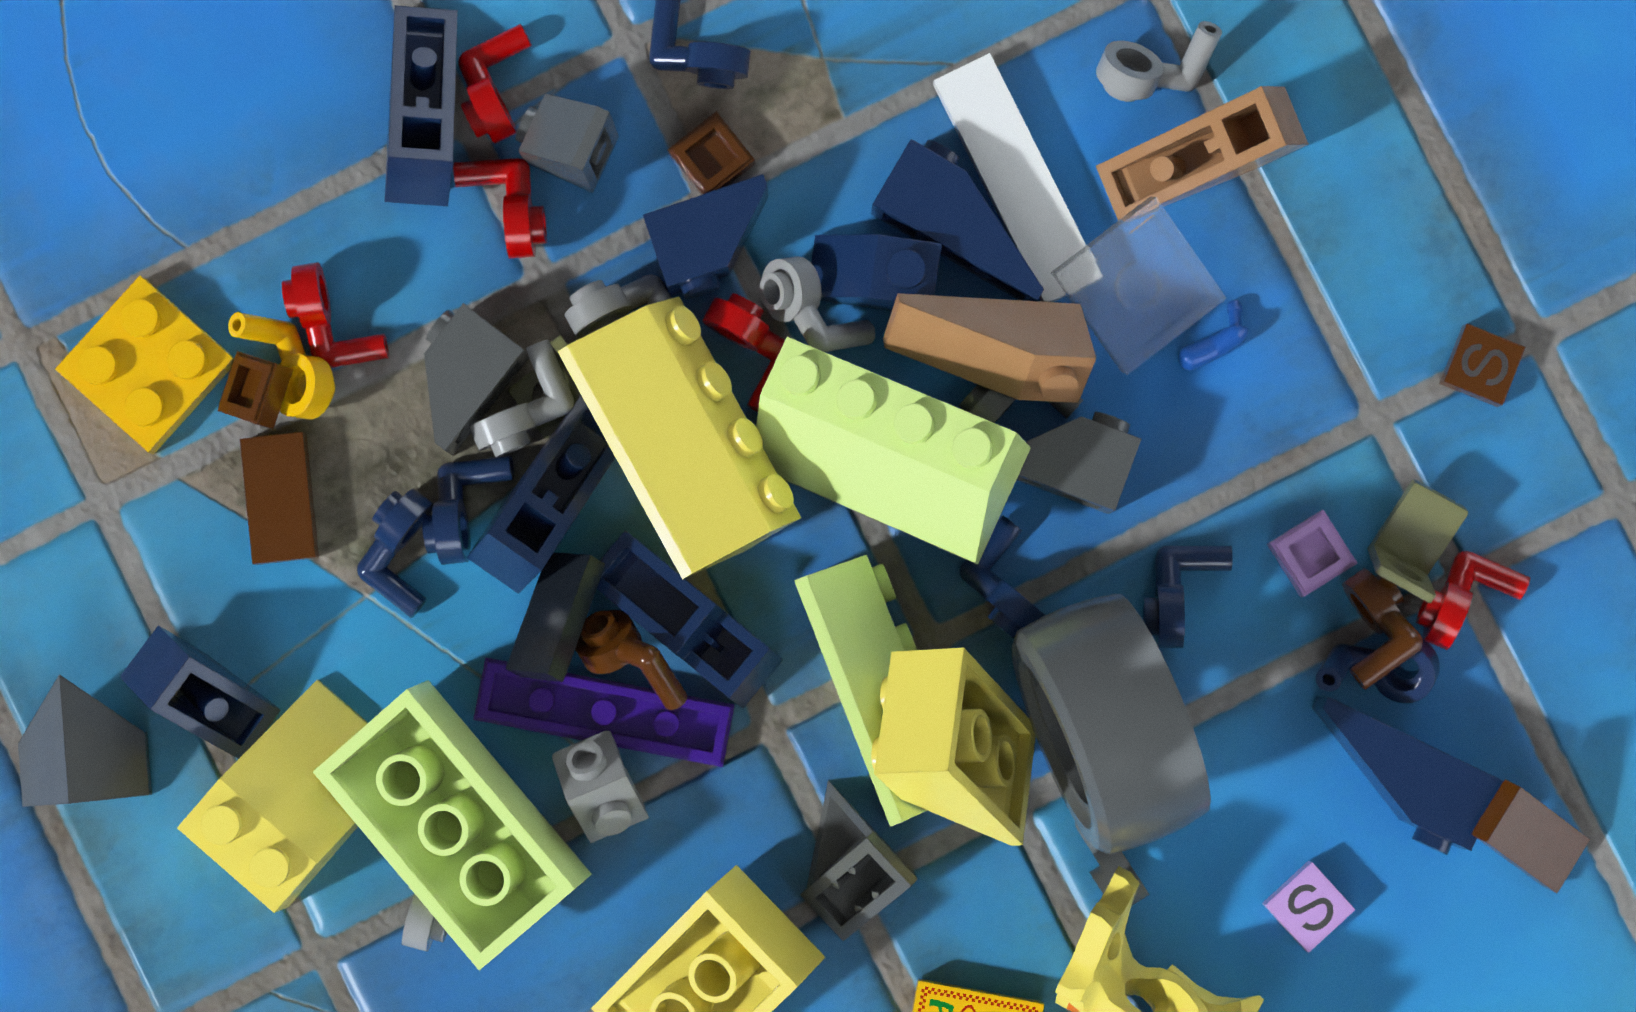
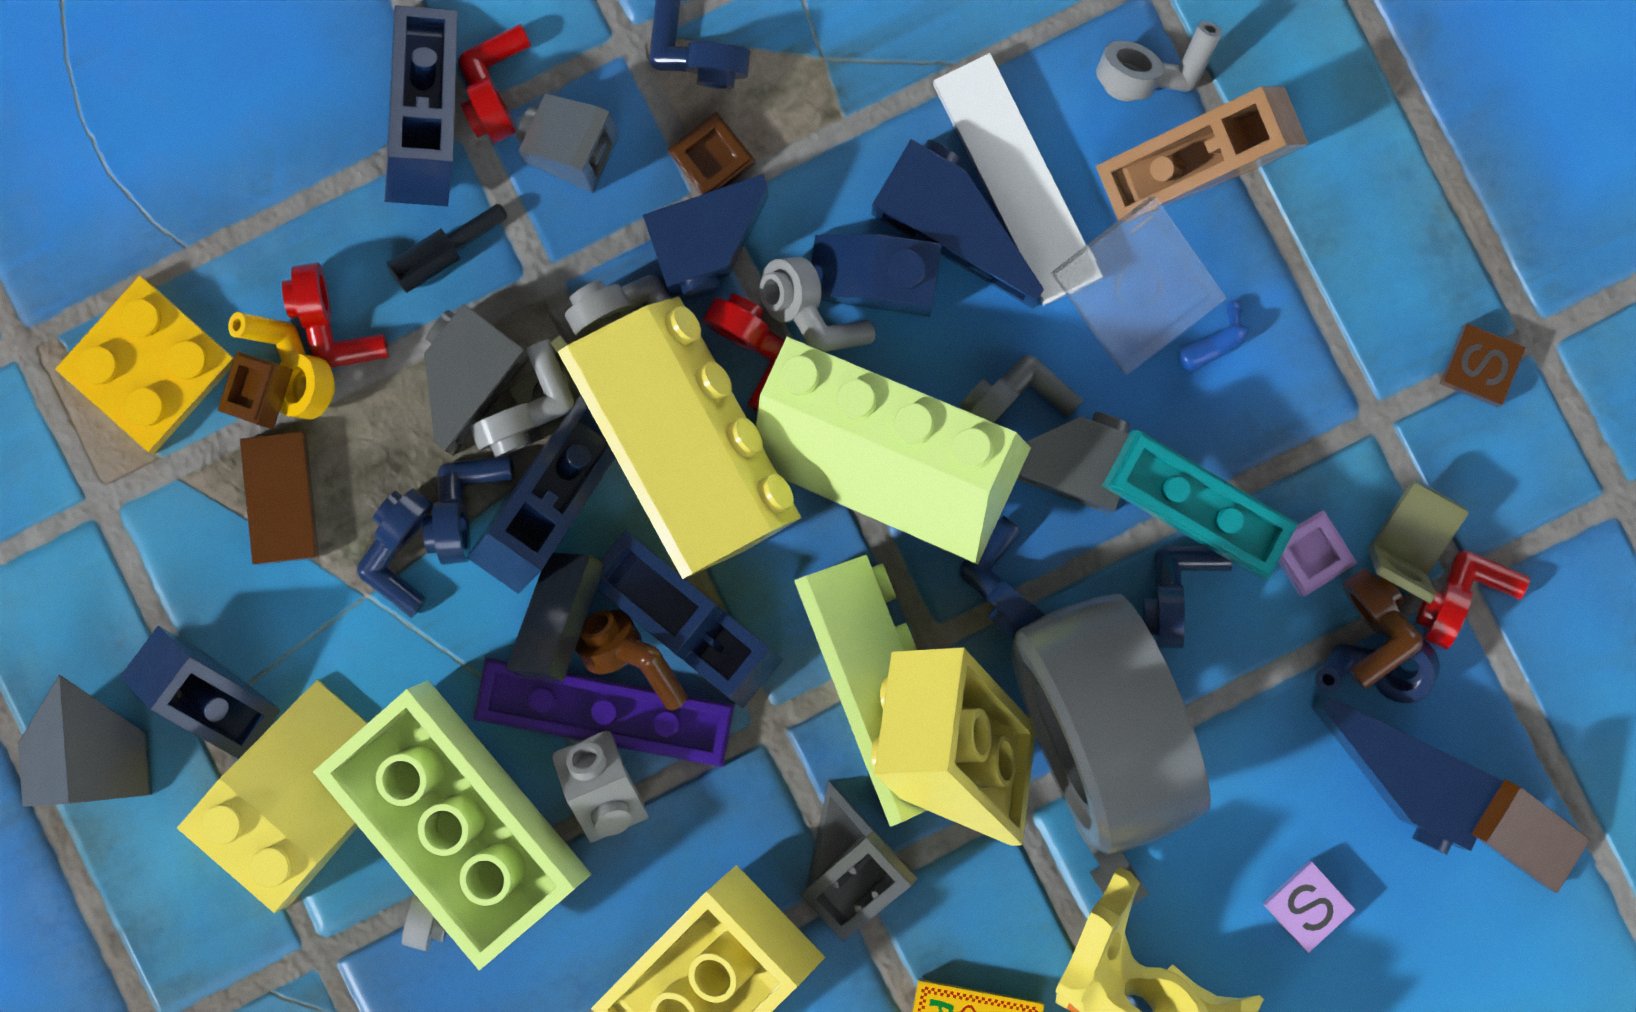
(440, 250): none -> black axle
(522, 221): red plate -> none
(998, 343): medium nougat slope -> none
(1199, 504): none -> teal tile

